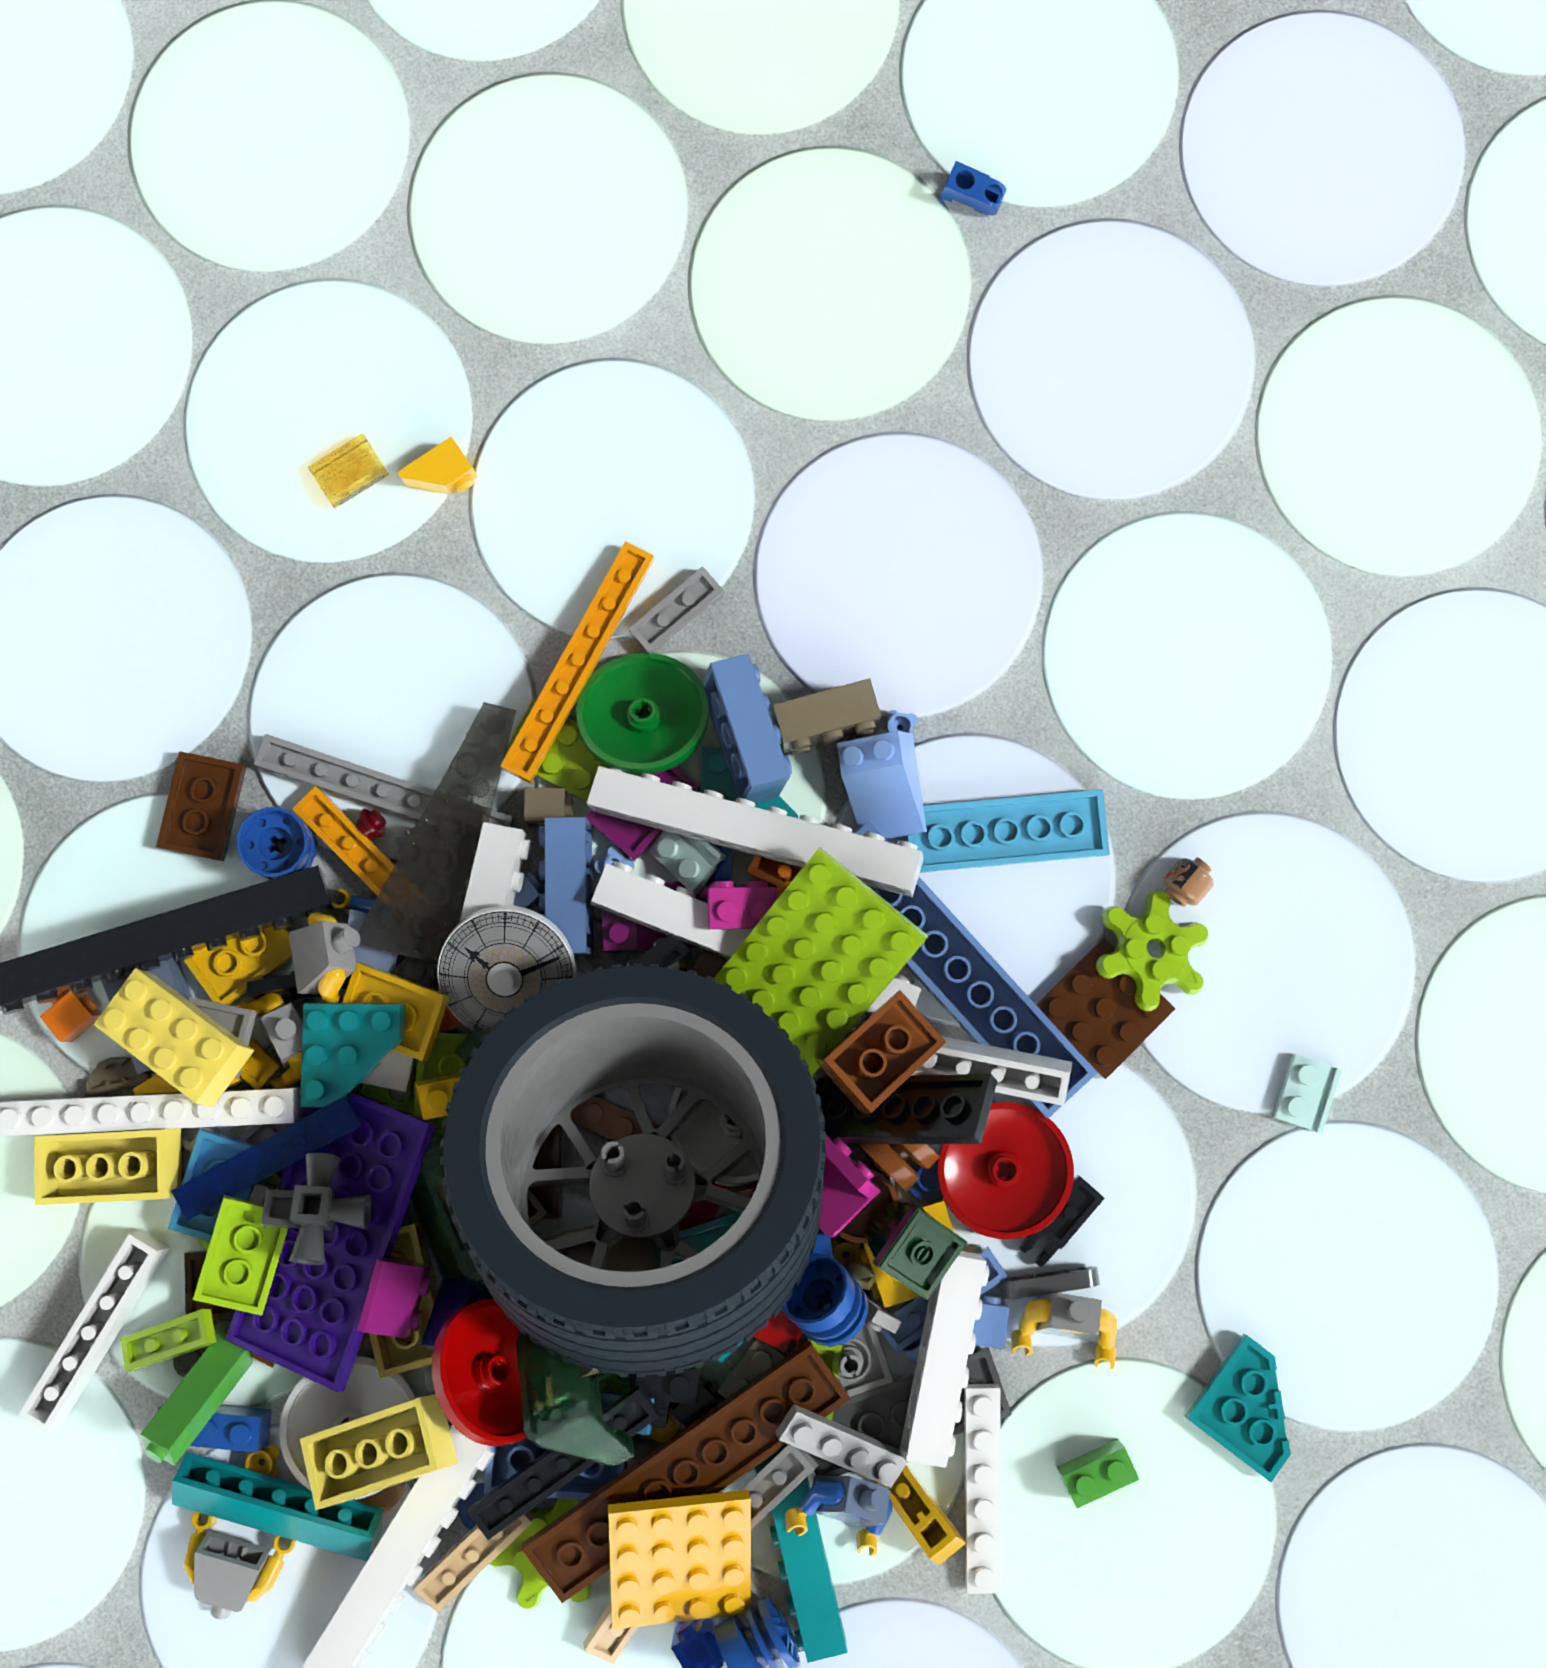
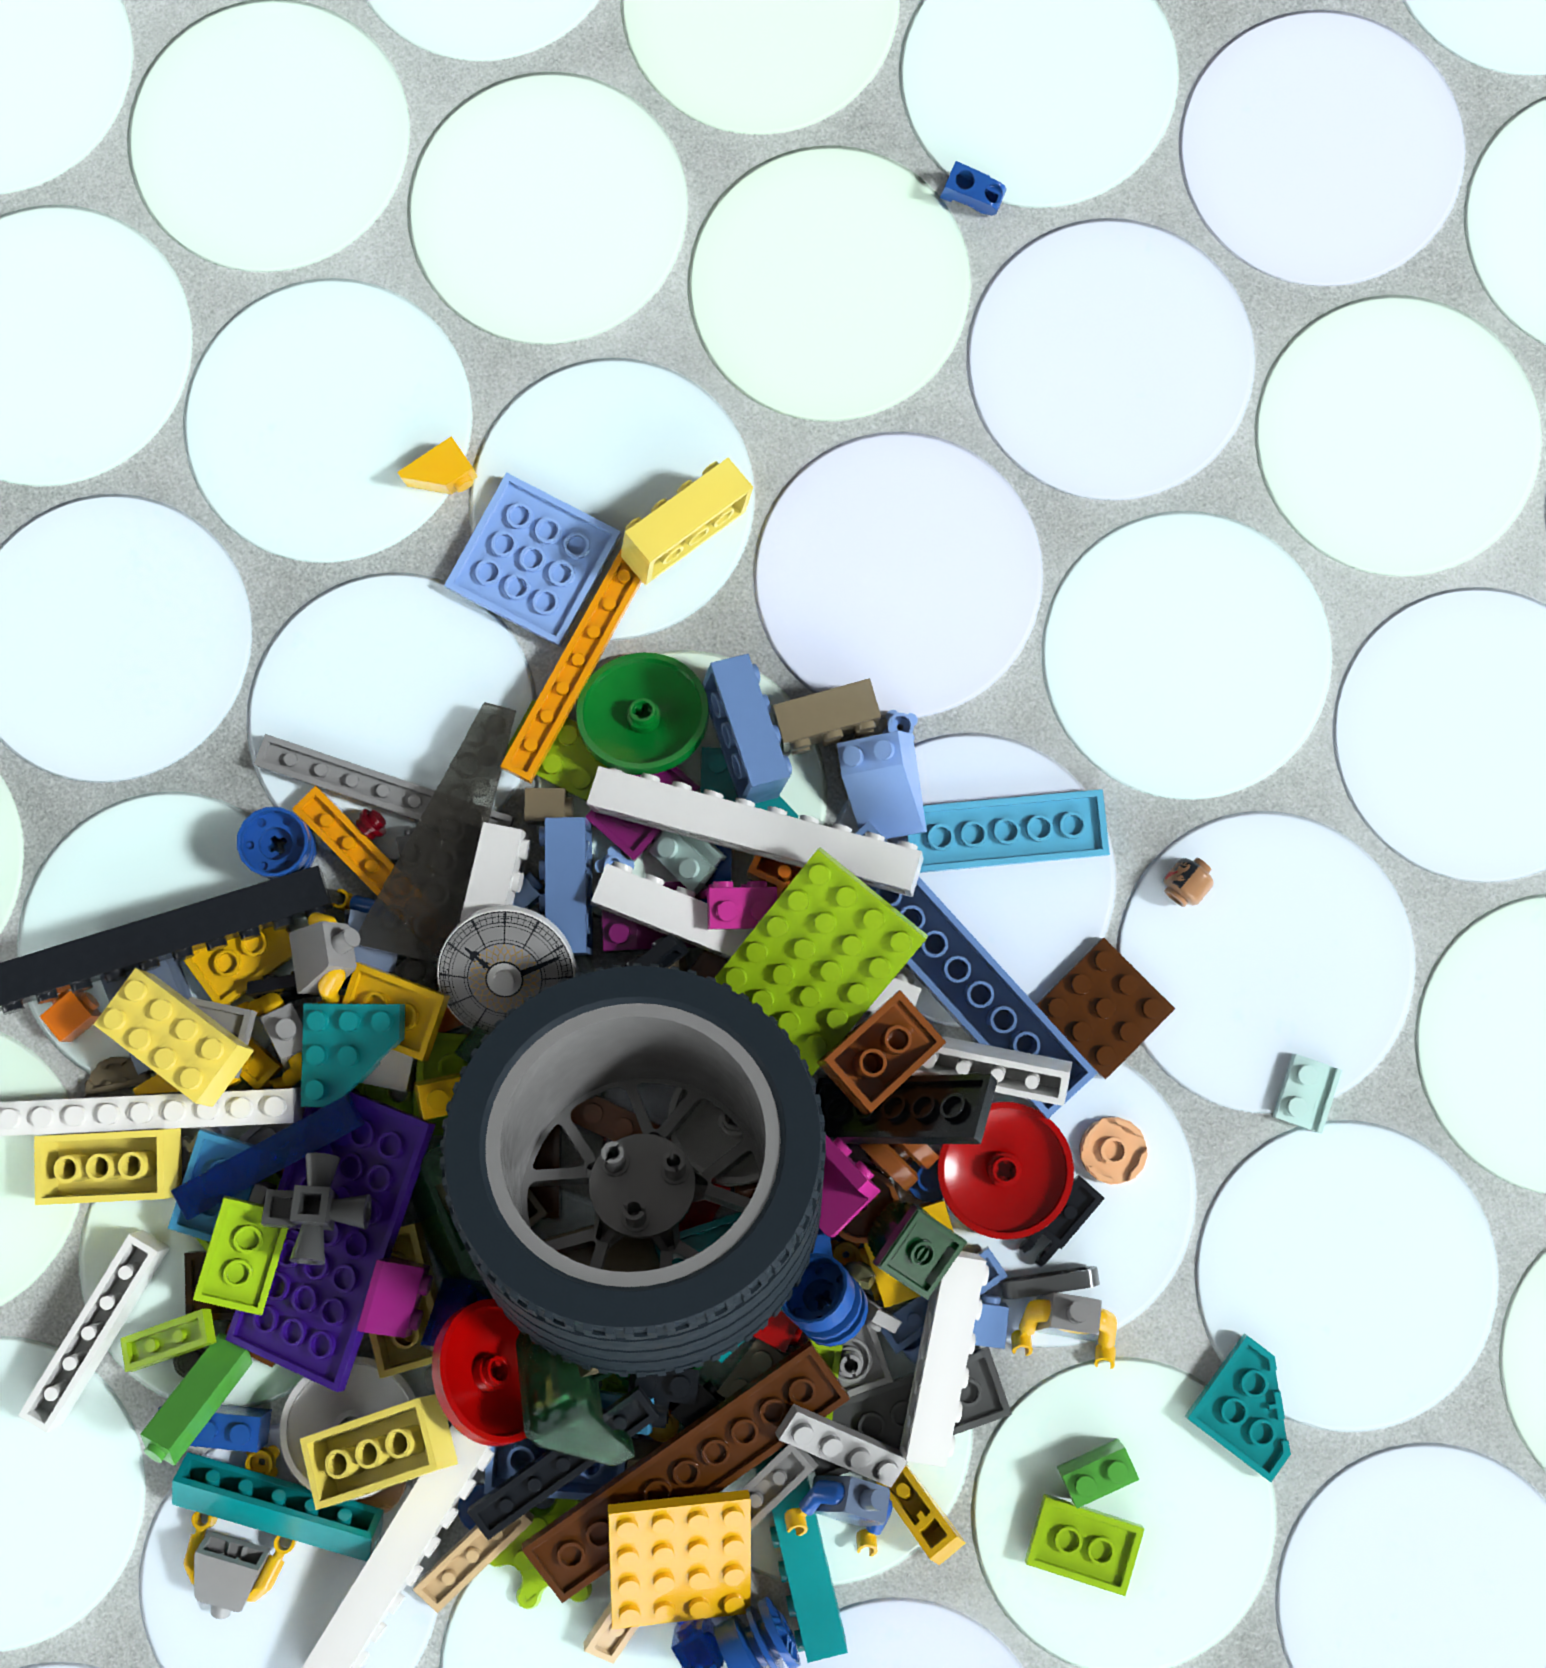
(201, 806): reddish brown plate -> none
(348, 470): clear yellow plate -> none
(533, 559): none -> light blue plate
(676, 610): light grey plate -> none
(685, 520): none -> light yellow brick
(982, 1488): white plate -> none
(1084, 1545): none -> lime plate
(1113, 1150): none -> light nougat tile
(1135, 961): lime plate -> none

